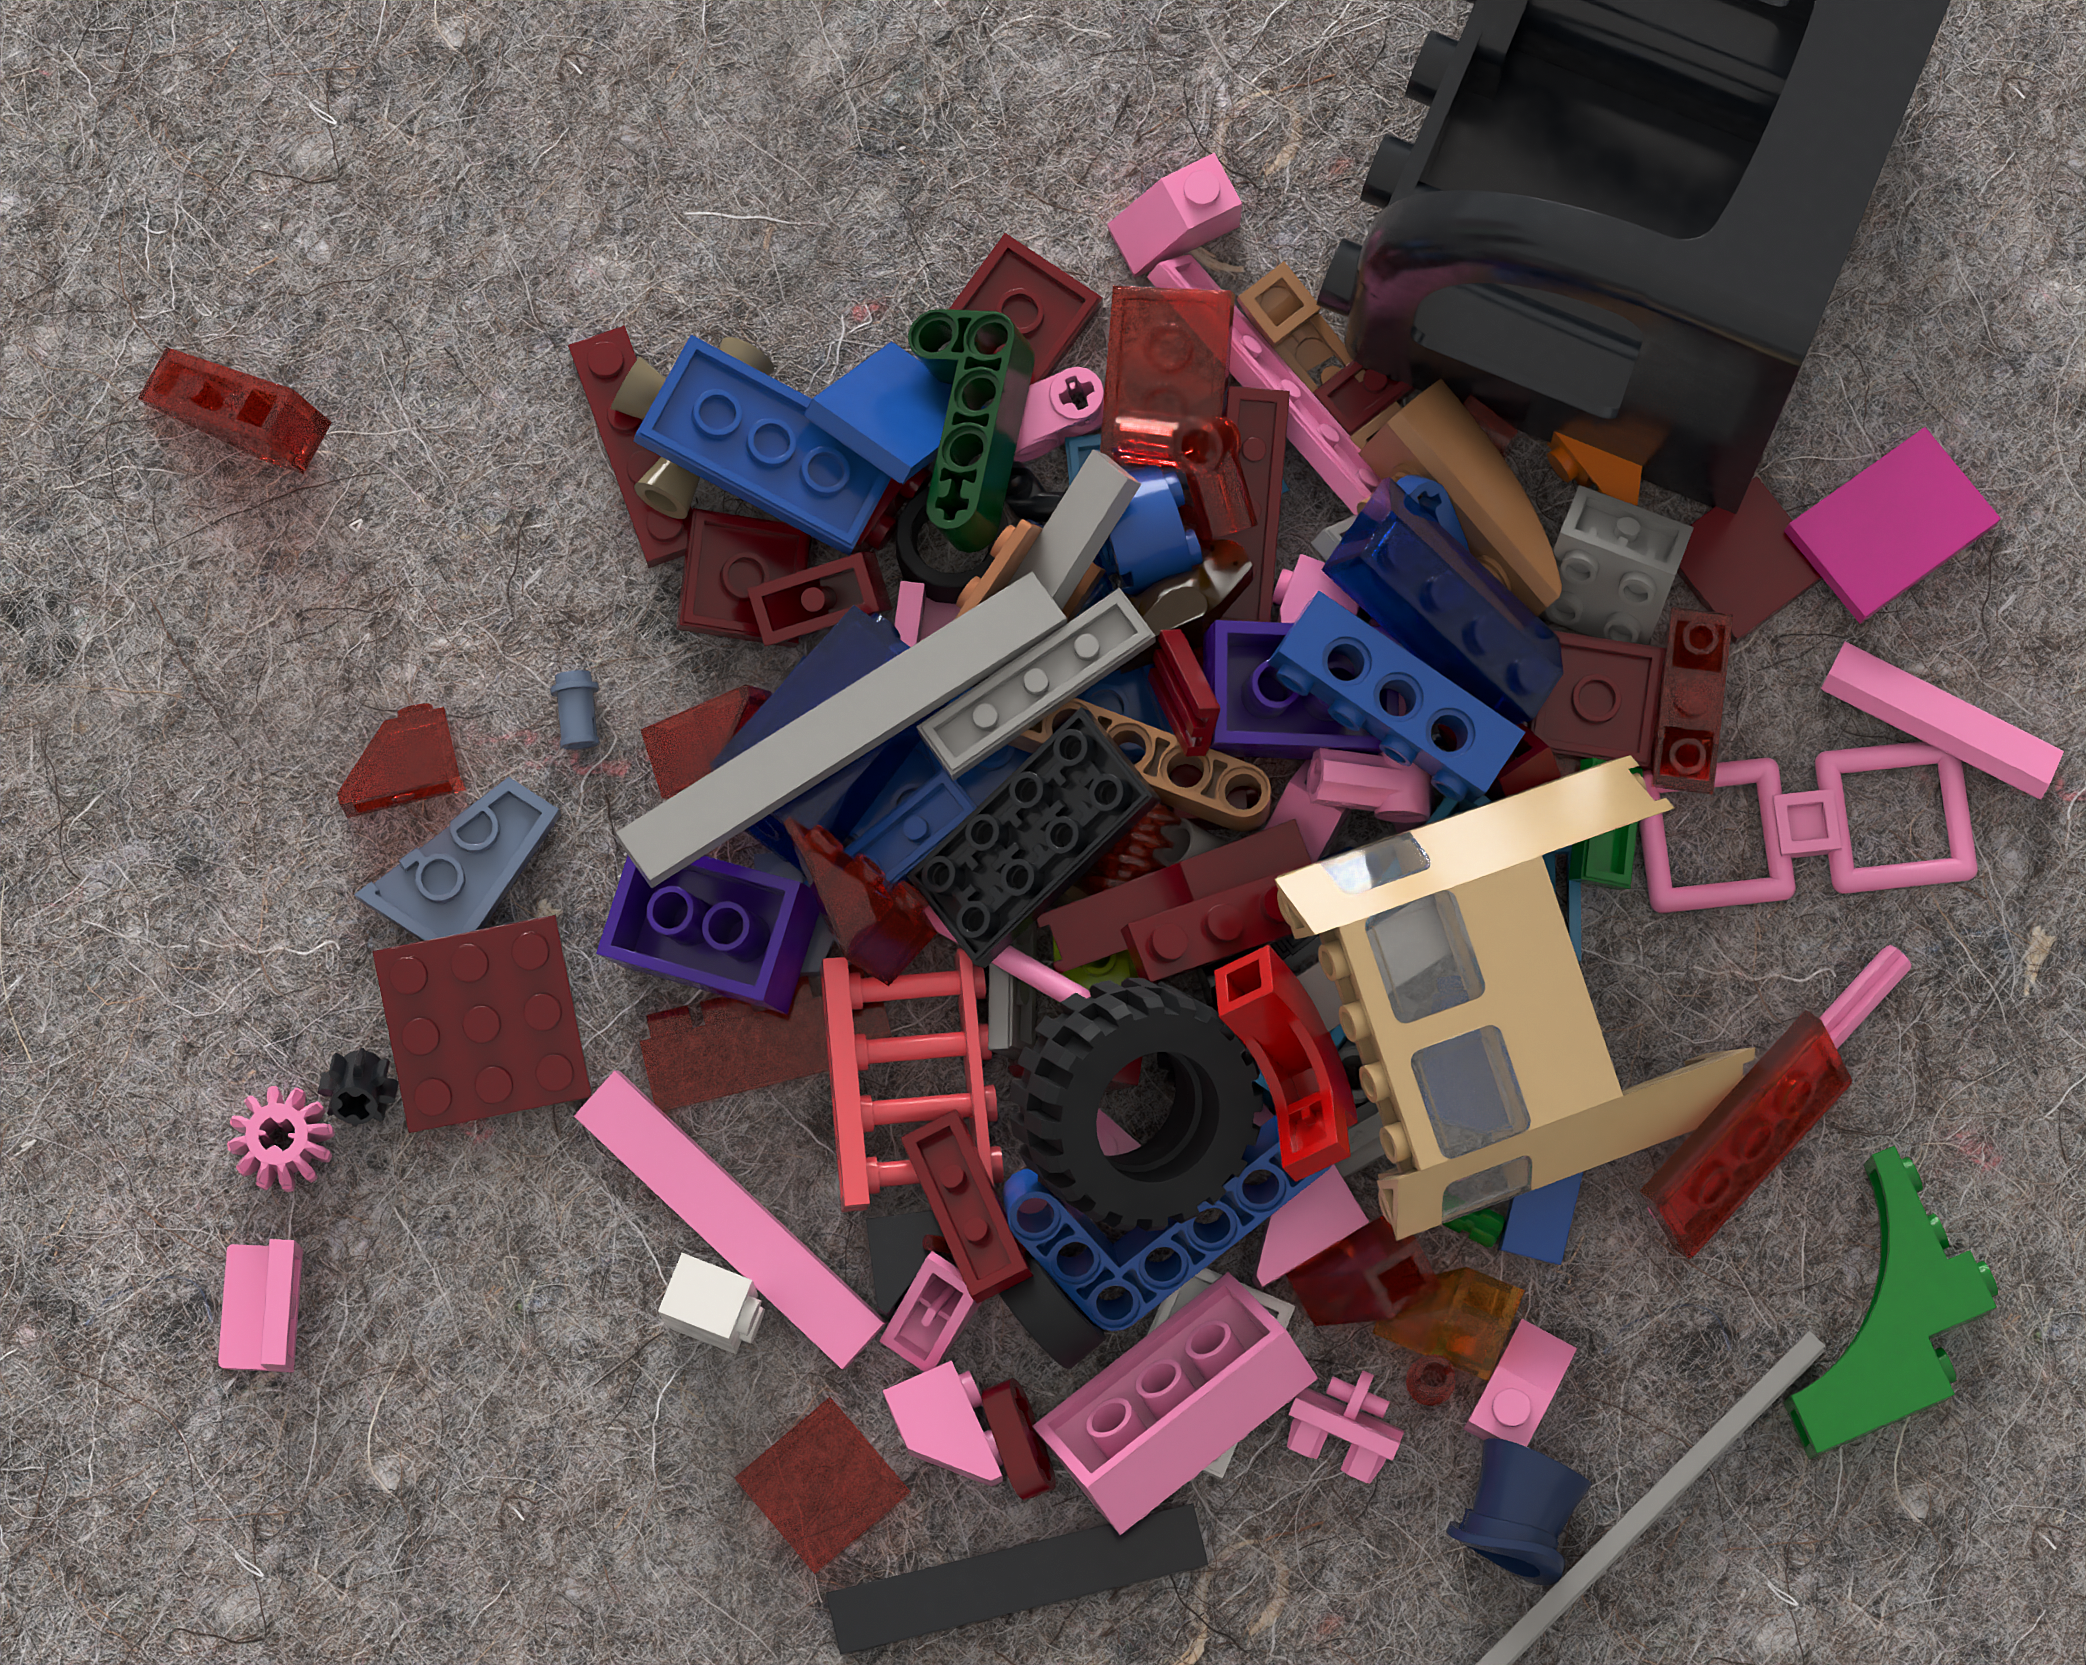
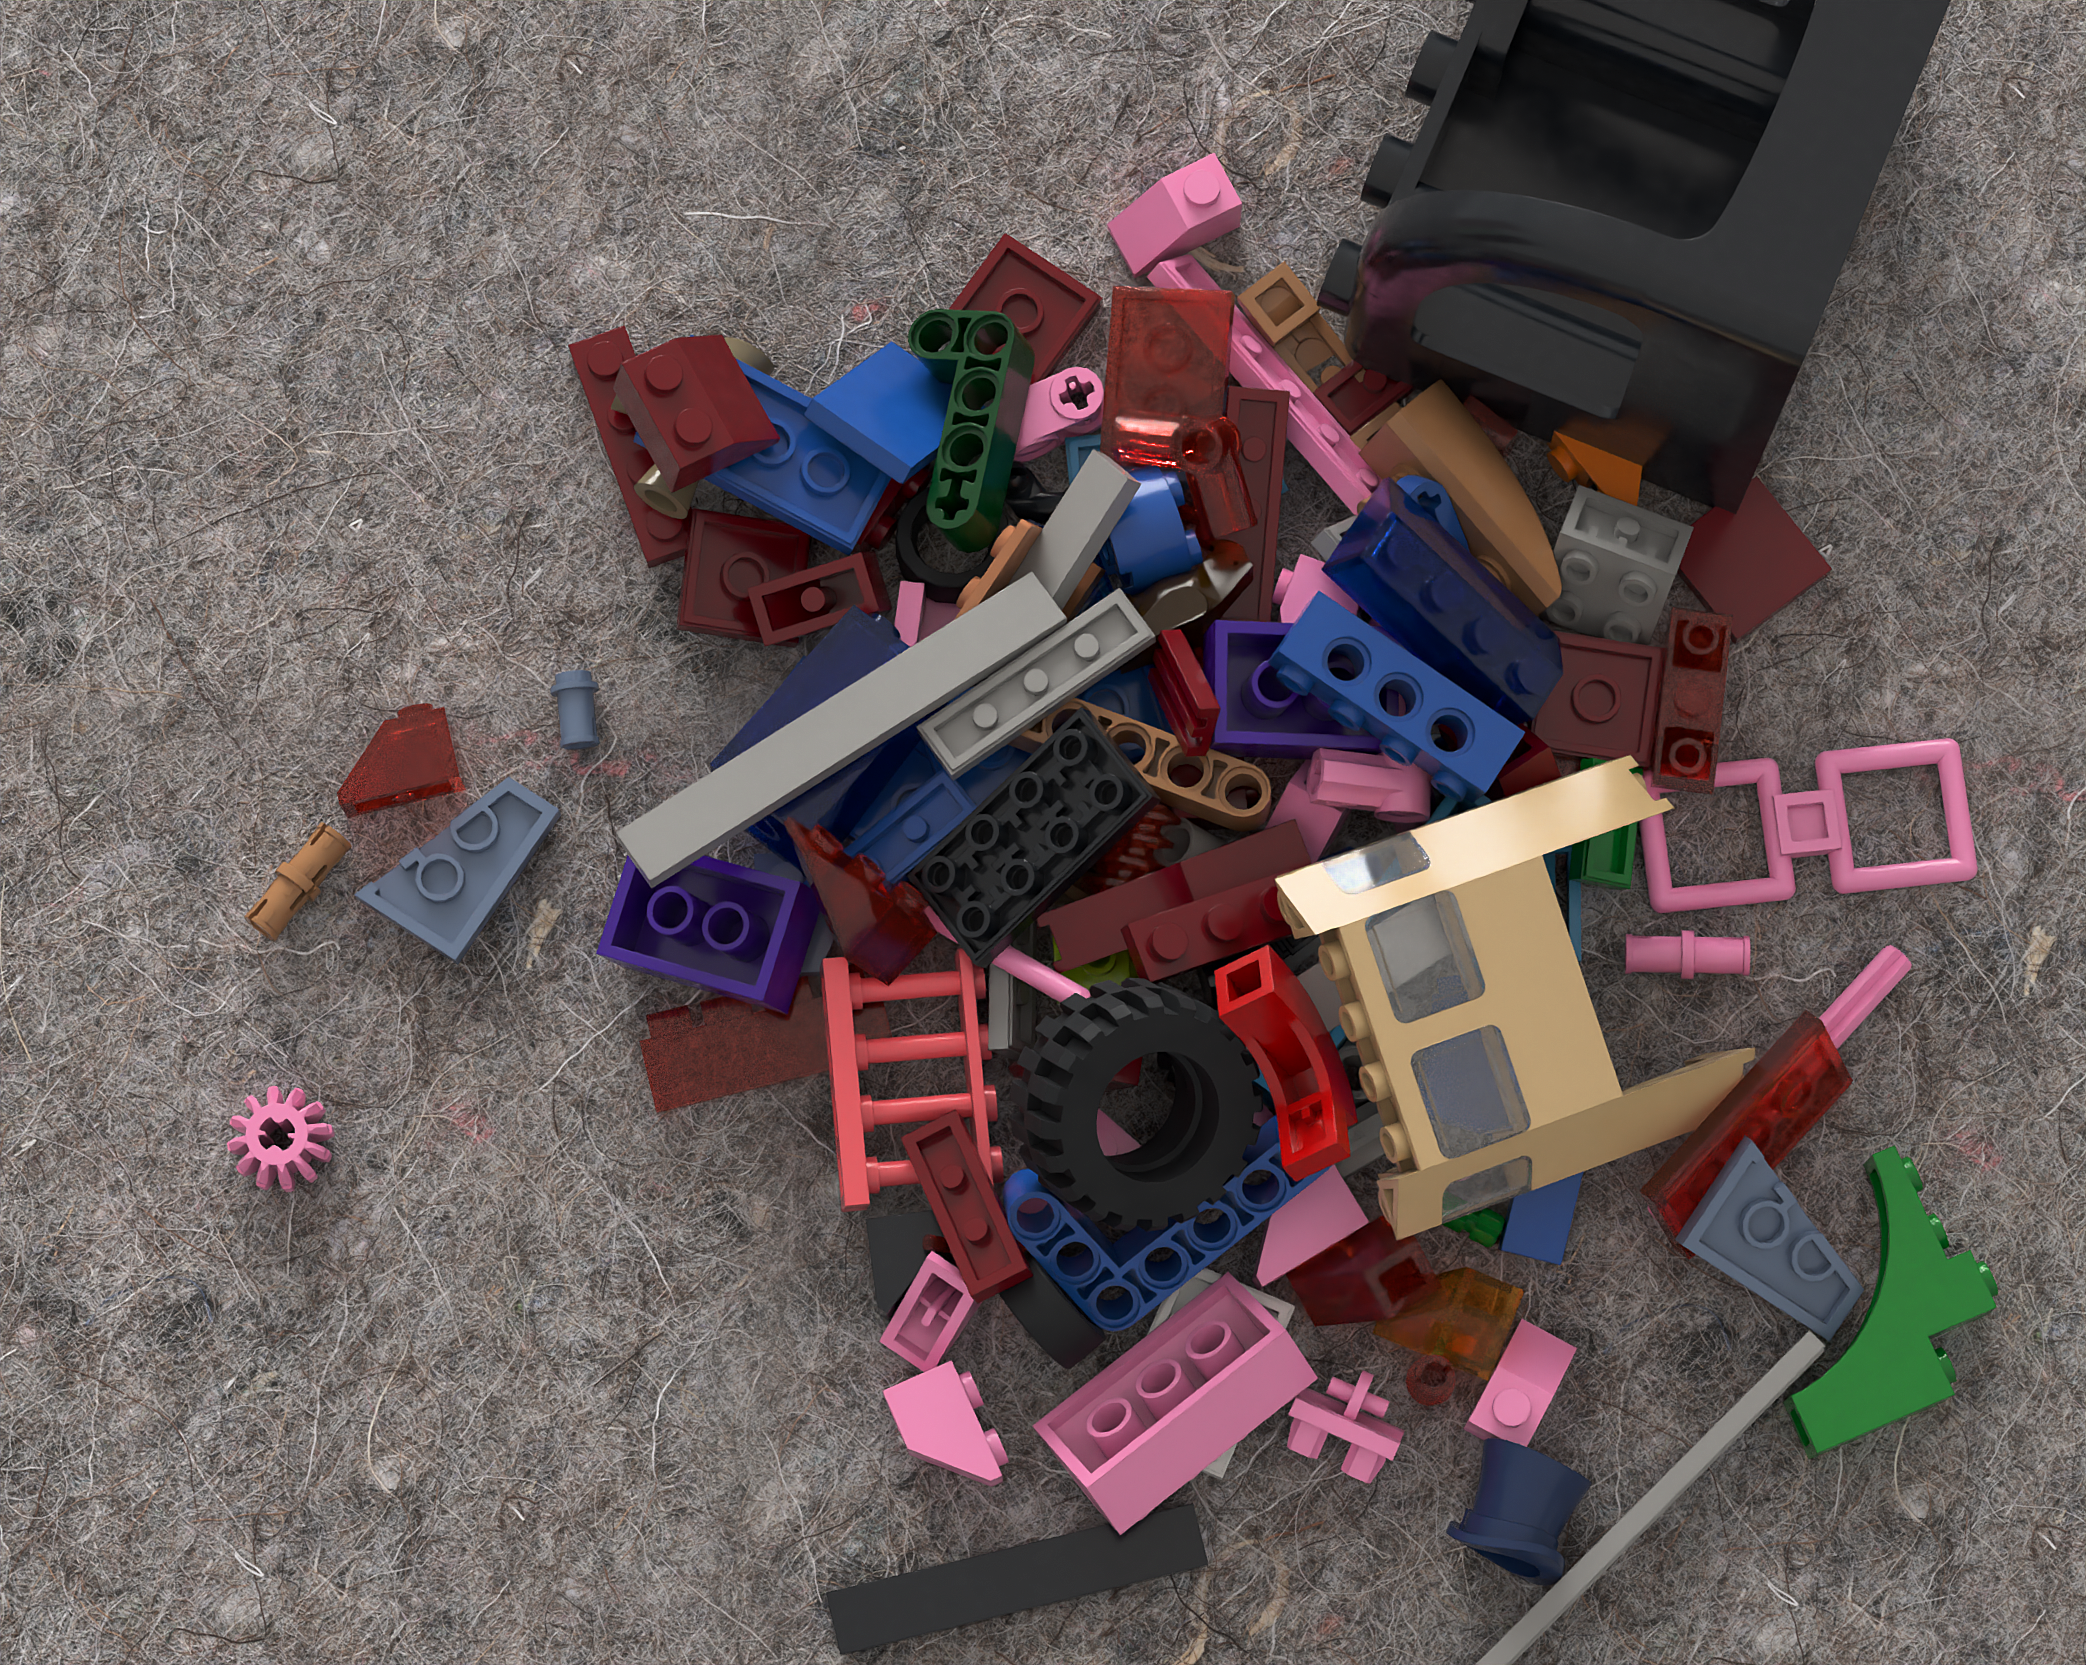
(237, 409): clear red slope -> none
(260, 1306): bright pink panel -> none
(297, 881): none -> medium nougat pin
(358, 1087): black gear -> none
(482, 1023): dark red plate -> none
(690, 740): clear red slope -> none
(693, 408): none -> dark red slope
(711, 1304): white brick -> none
(730, 1219): bright pink tile -> none
(822, 1485): clear red tile -> none
(1017, 1441): dark red beam -> none
(1687, 954): none -> bright pink pin
(1769, 1244): none -> sand blue wing
(1892, 525): dark pink tile -> none
(1942, 720): bright pink tile -> none

